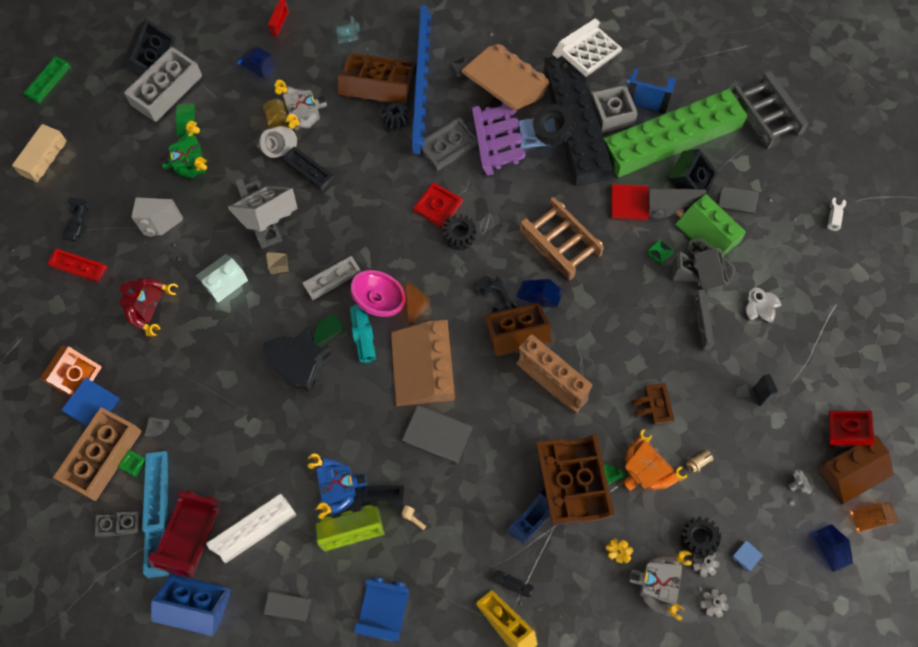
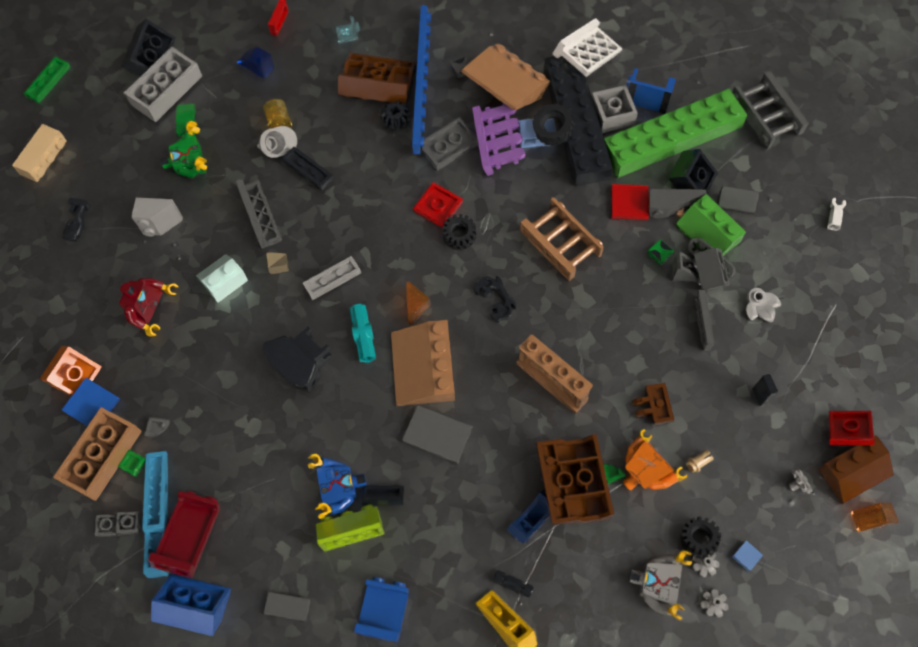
(77, 265): red tile -> none
(252, 528): white fence -> none
(264, 207): light grey slope -> none
(300, 105): light grey torso -> none
(327, 329): dark green tile -> none
(377, 293): dark pink dish -> none
(407, 514): tan hand -> none
(513, 326): reddish brown slope -> none
(540, 291): clear blue slope -> none
(619, 550): yellow plant -> none
(834, 546): clear blue slope -> none

